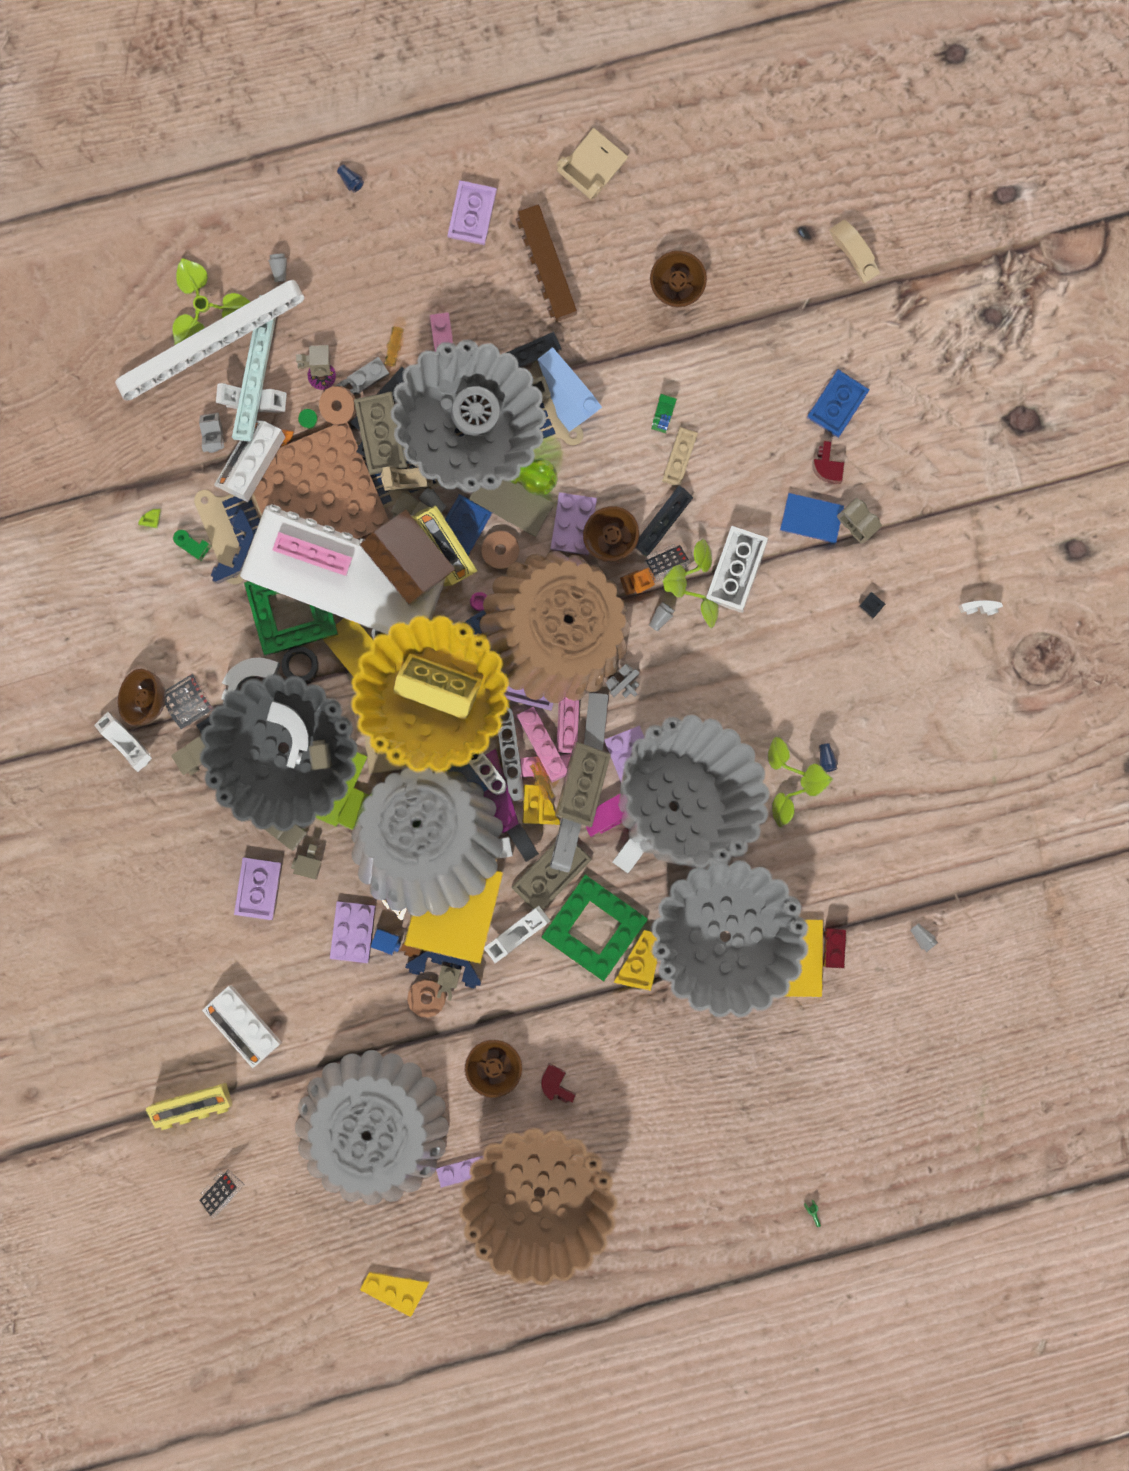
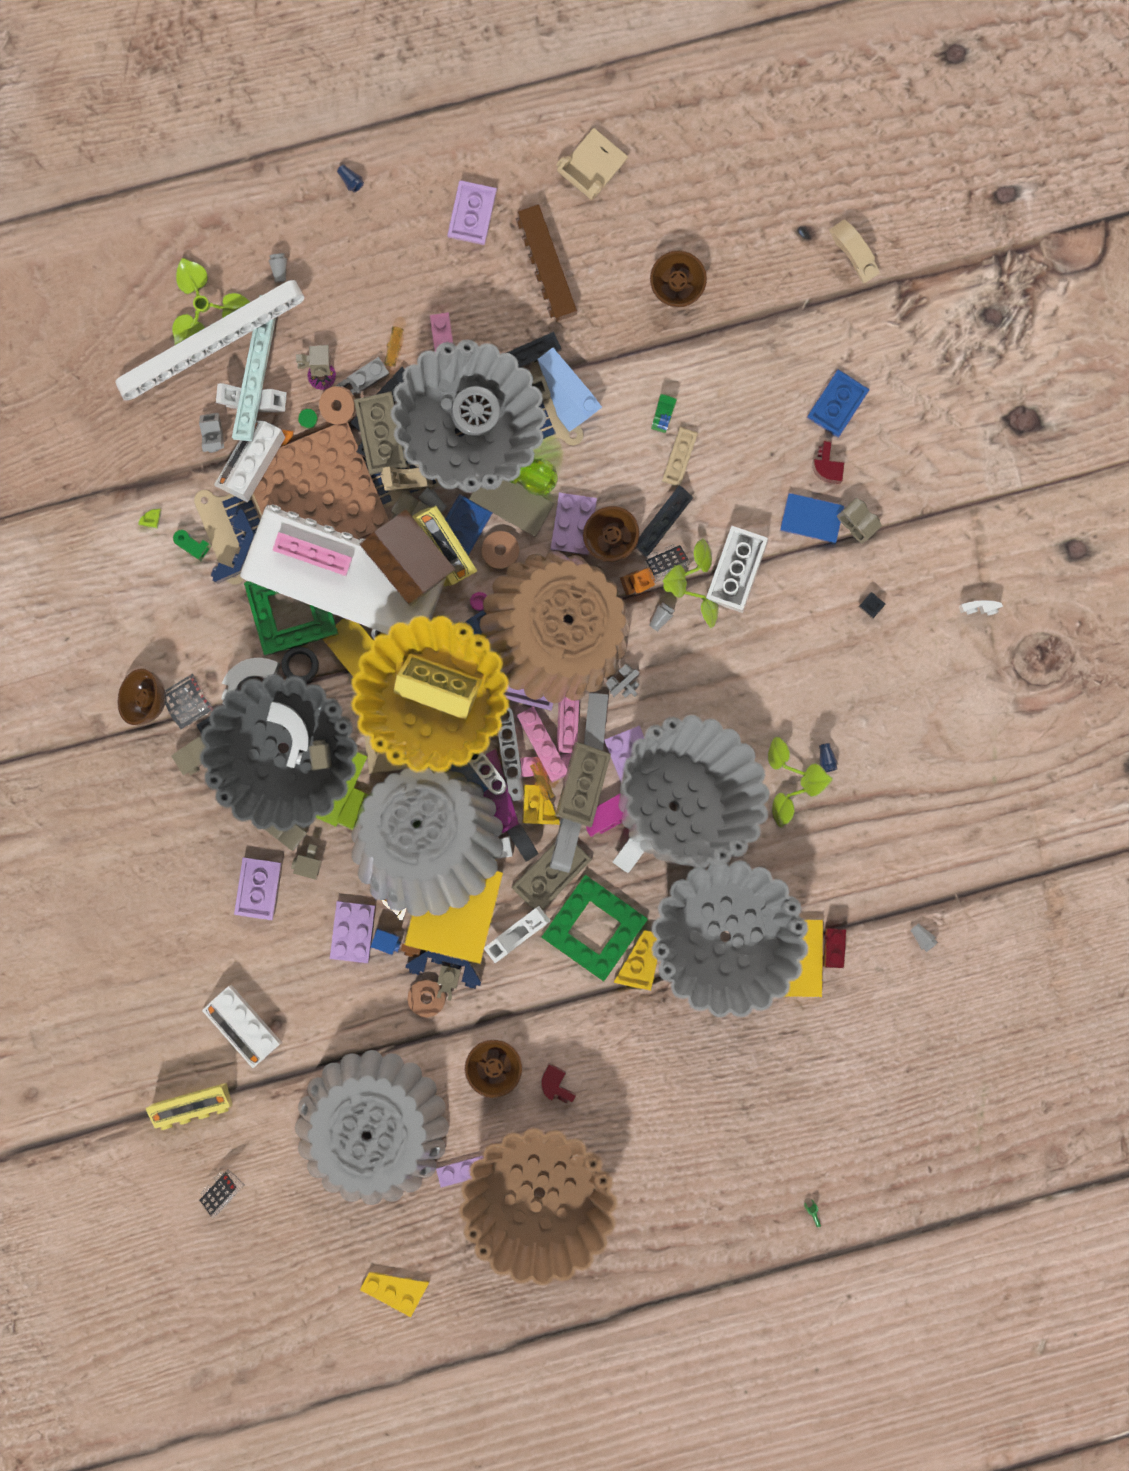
(123, 741): white arch -> none

